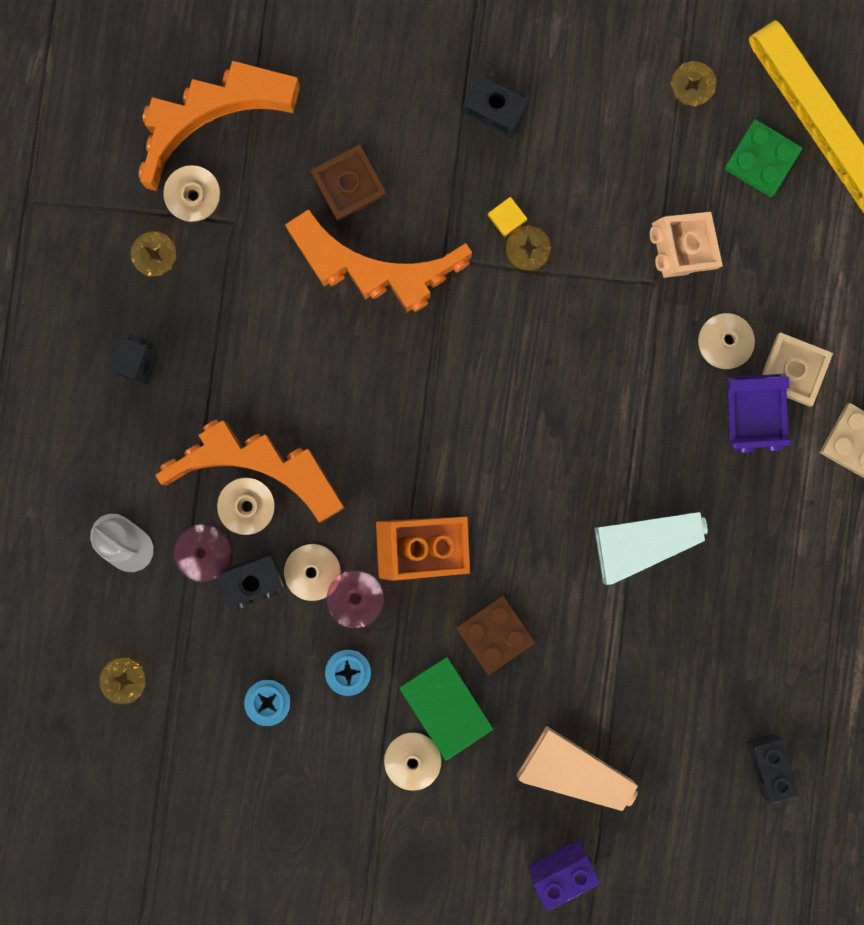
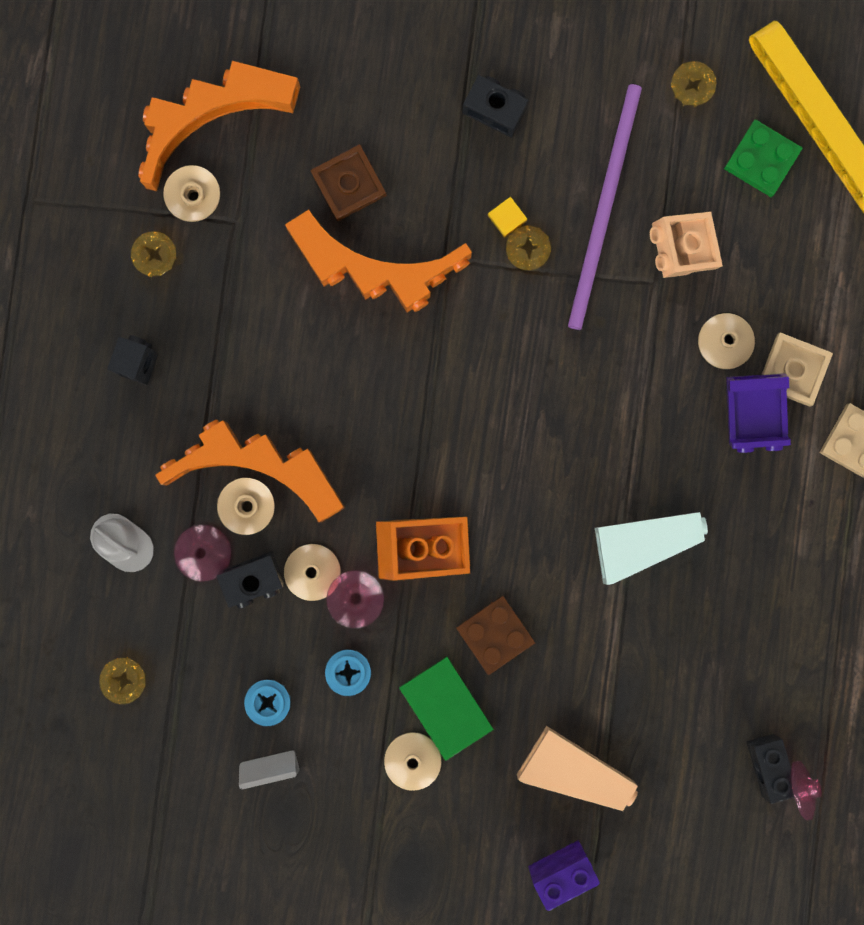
(268, 769): none -> light grey slope
(604, 207): none -> medium lavender piece
(804, 790): none -> clear pink dish

